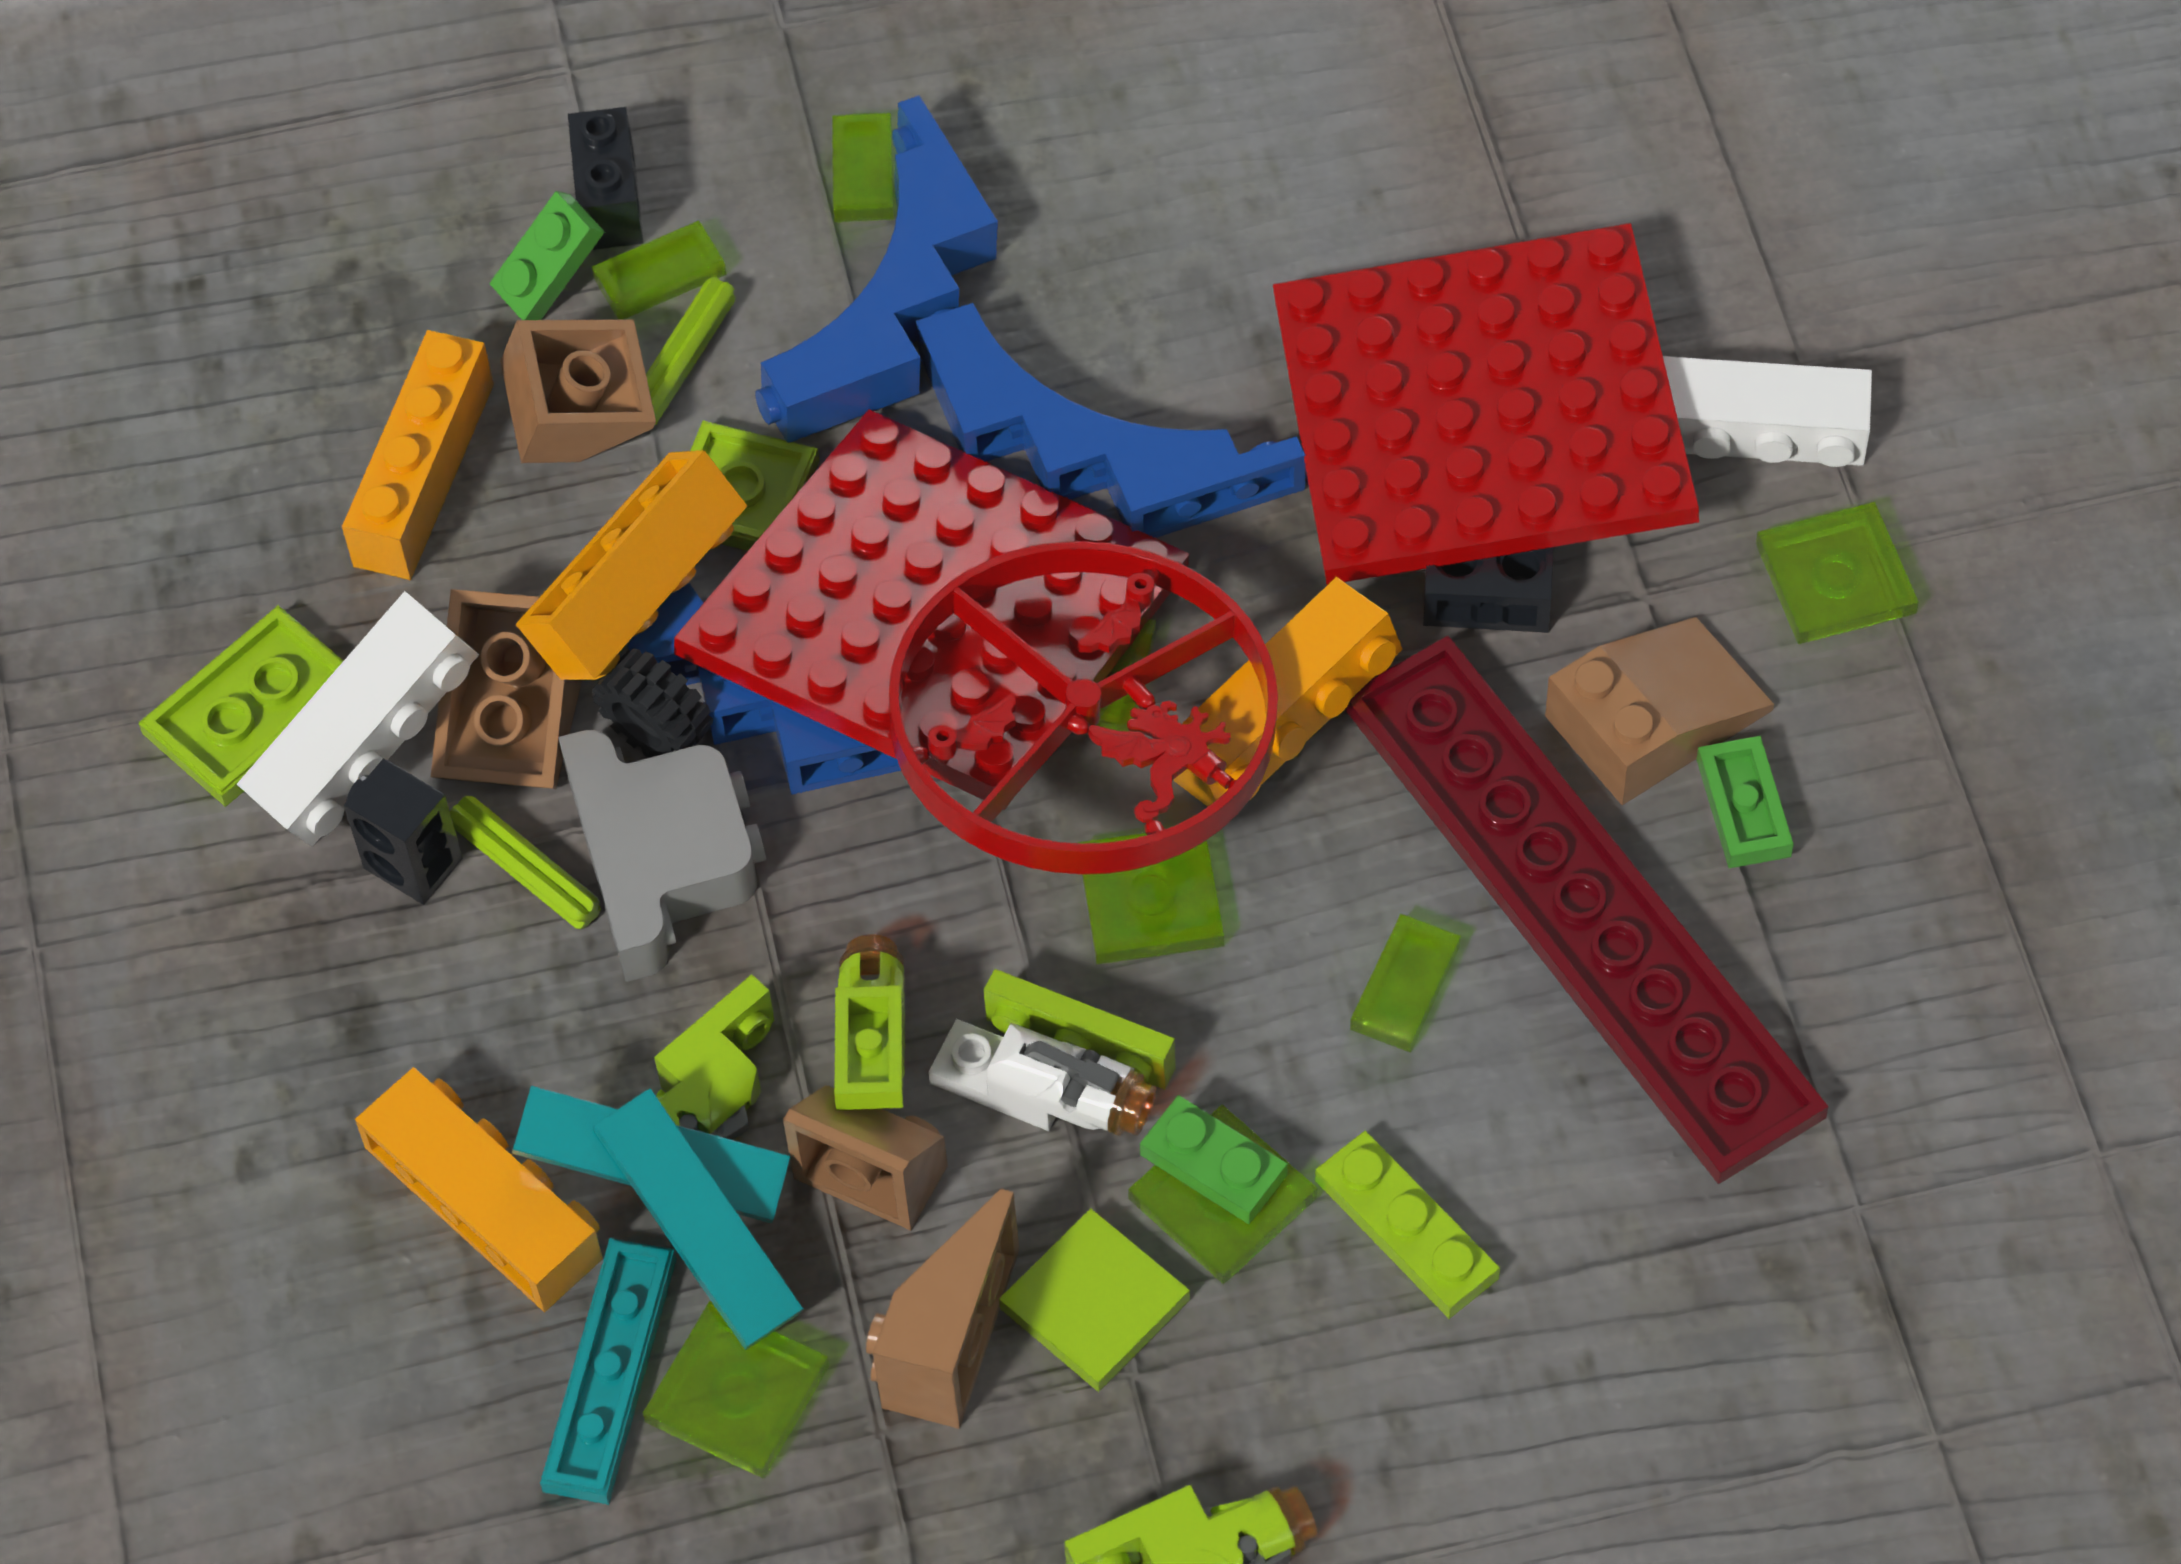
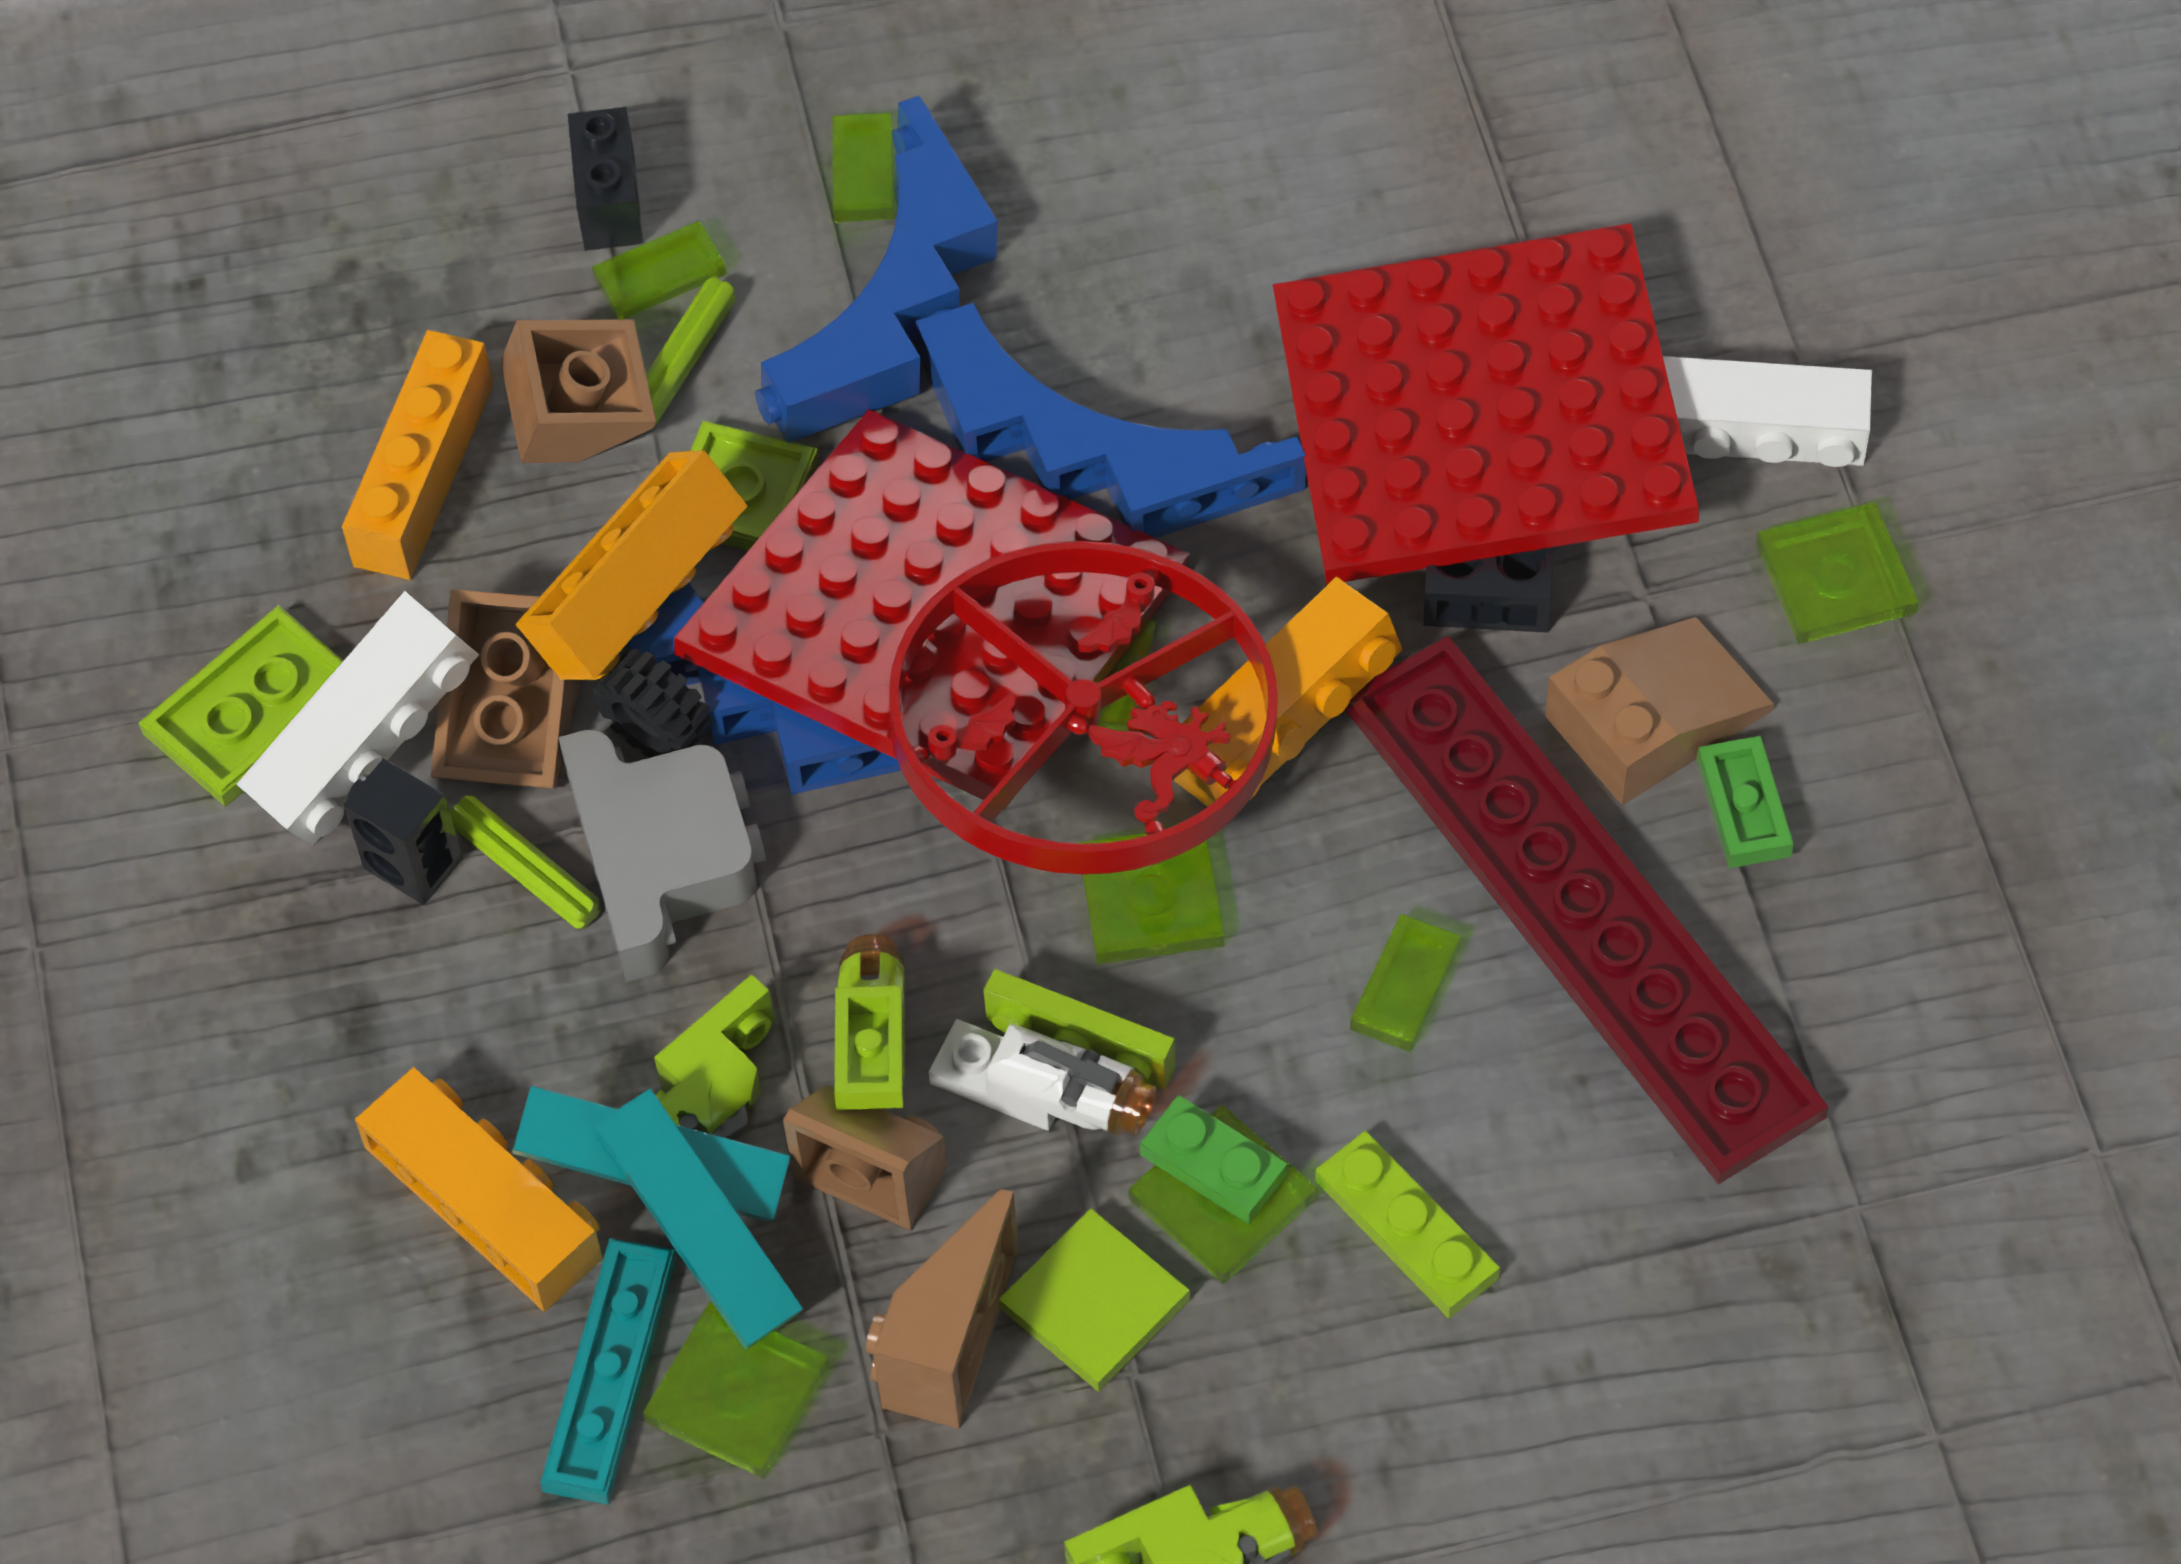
(546, 257): bright green plate -> none

